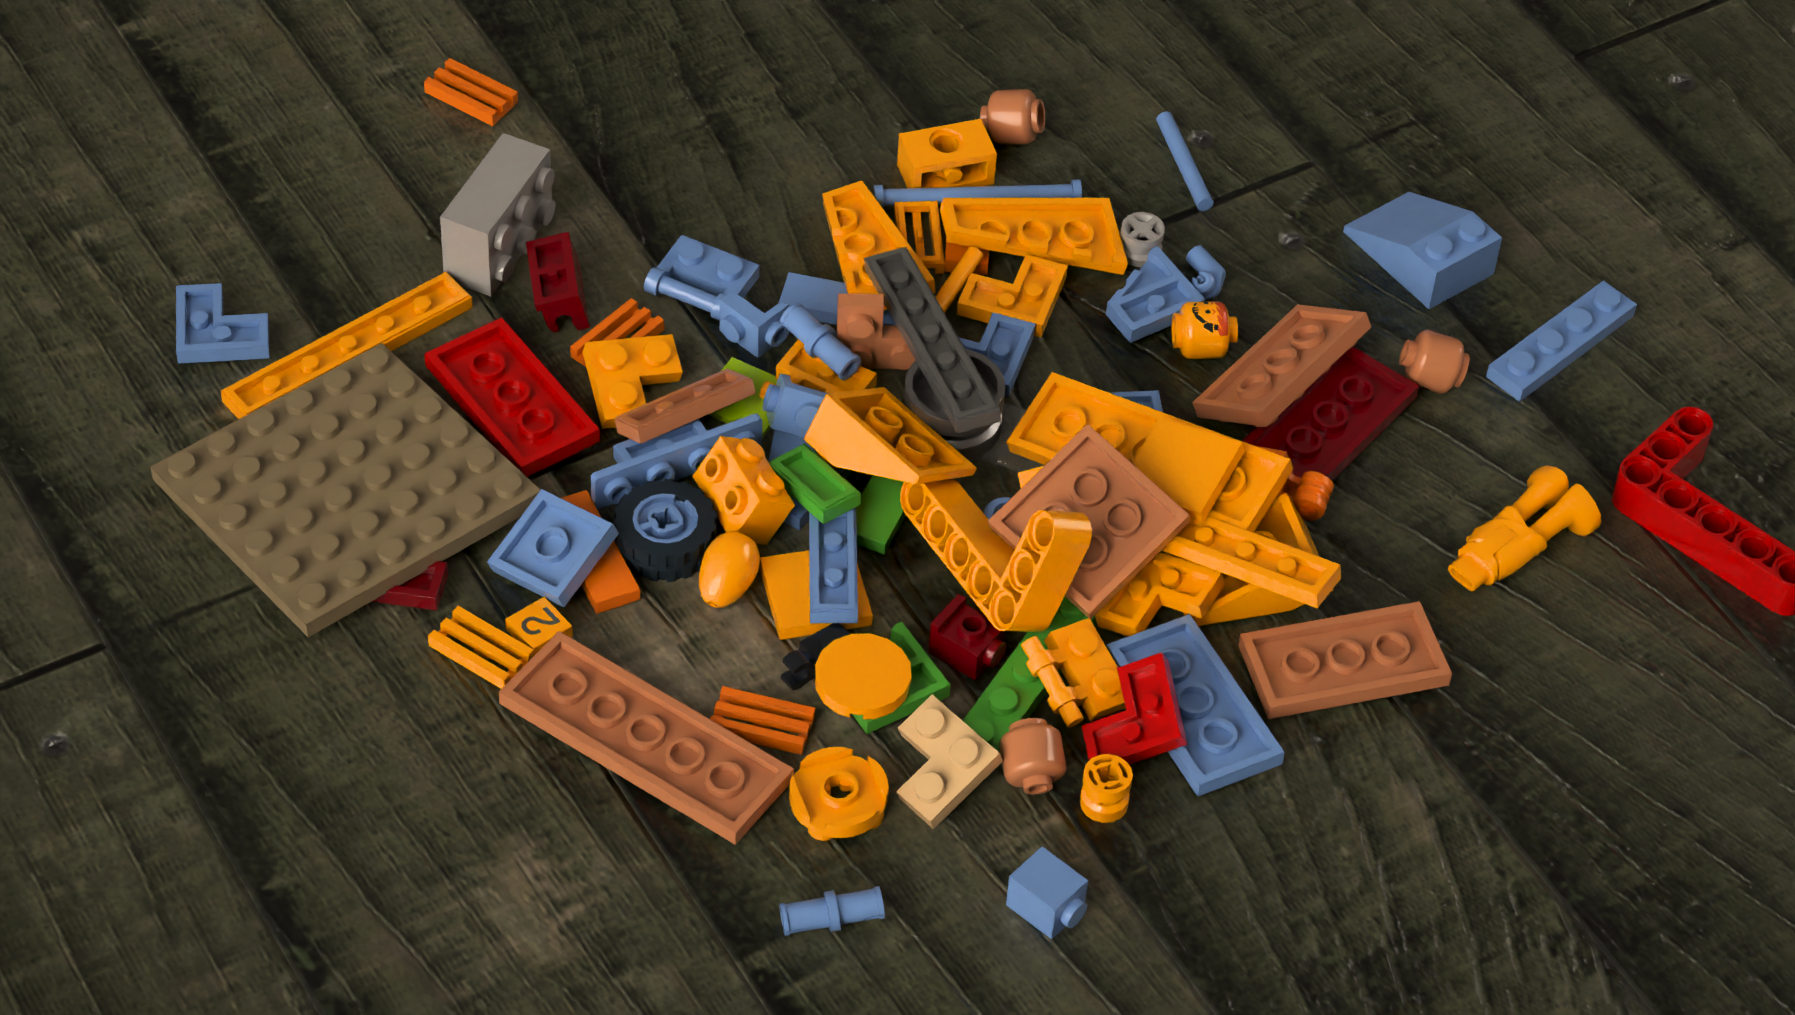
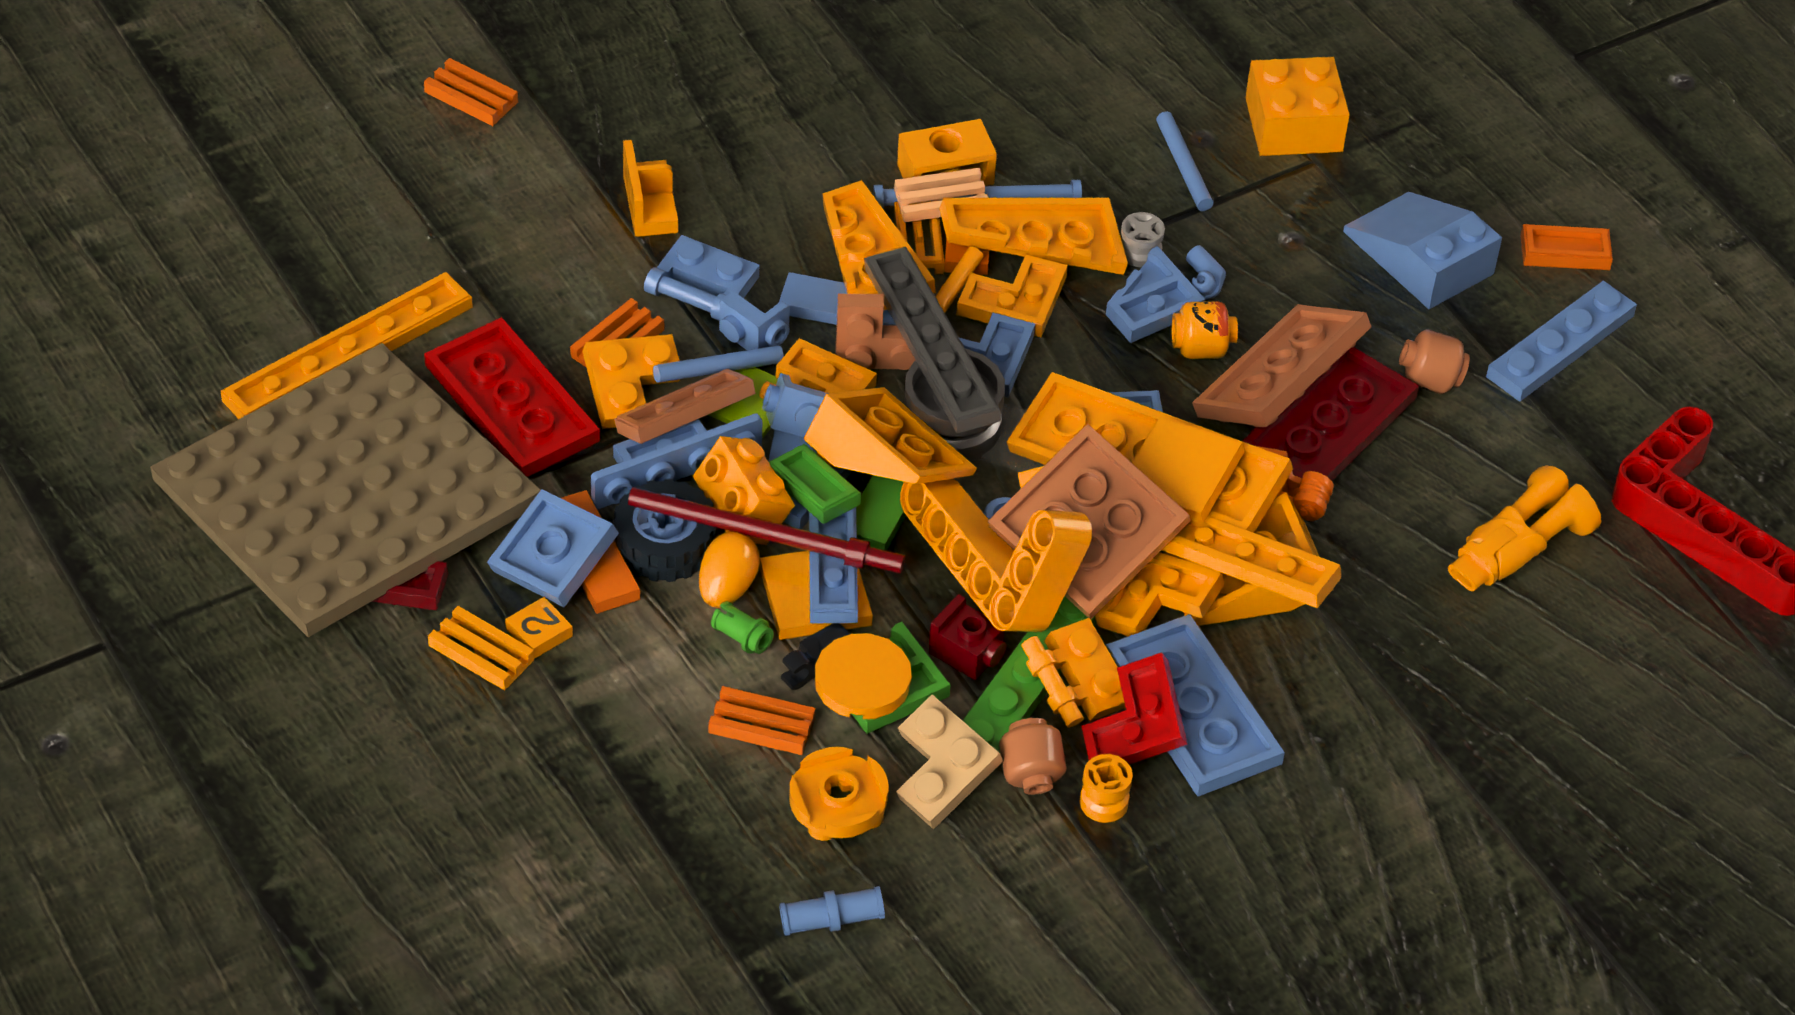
(211, 337): medium blue plate -> none
(497, 214): light grey brick -> none
(557, 280): dark red hinge -> none
(647, 737): nougat plate -> none
(649, 194): none -> light orange panel
(717, 363): none -> medium blue bar
(750, 632): none -> bright green pin
(820, 341): medium blue pin -> none
(854, 552): none -> dark red bar
(935, 188): none -> light nougat tile
(1013, 116): nougat head -> none
(1047, 893): medium blue brick -> none
(1297, 106): none -> light orange brick
(1344, 660): nougat plate -> none
(1566, 247): none -> orange tile

